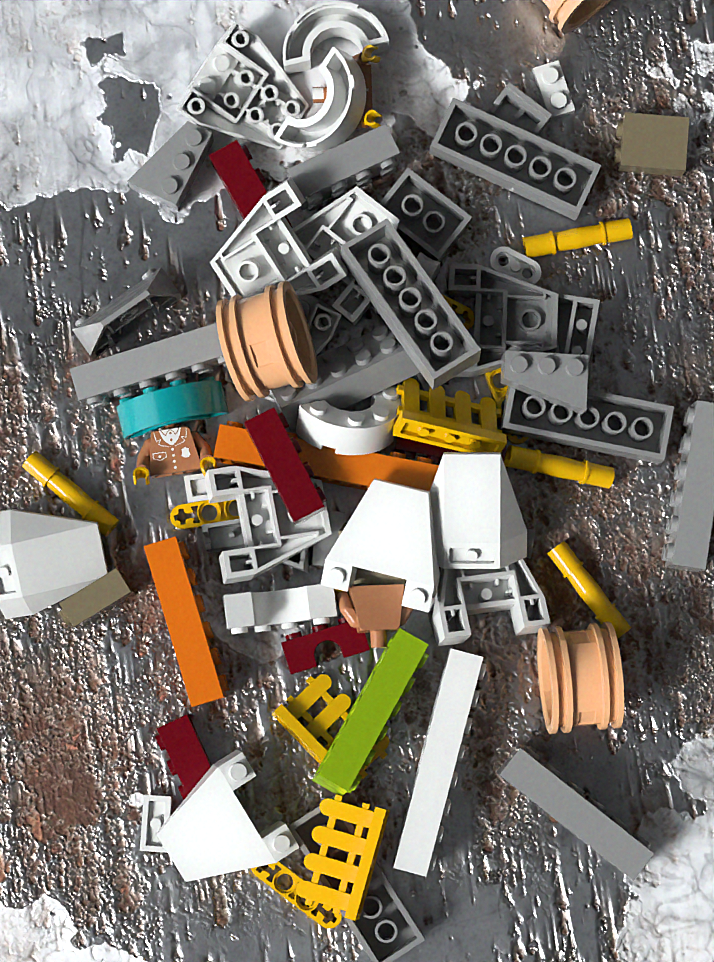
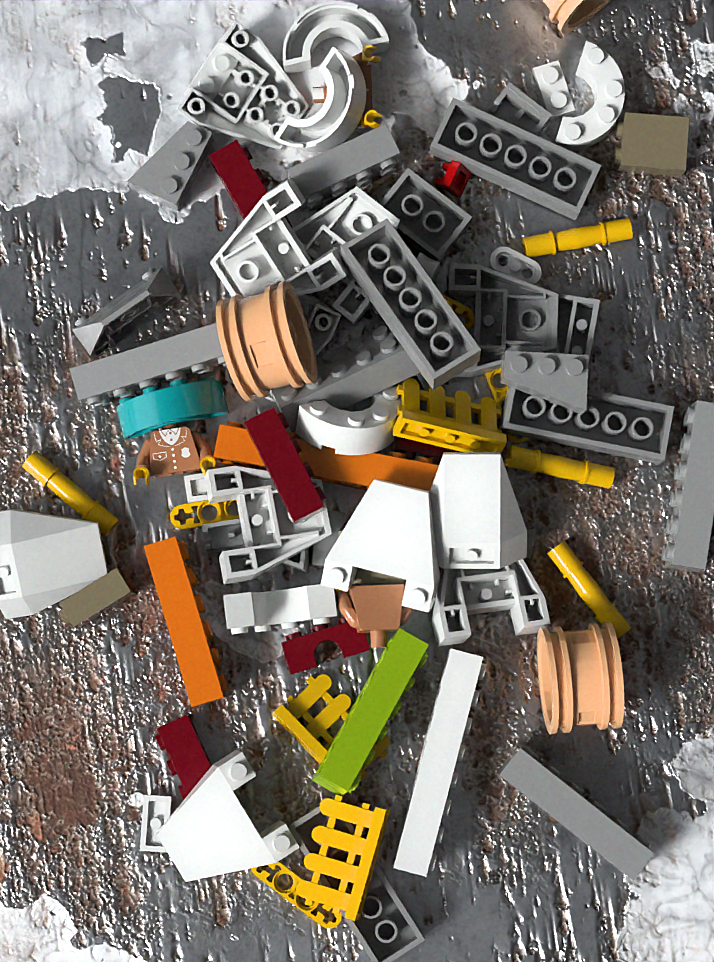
(454, 178): none -> red tile
(608, 91): none -> white brick

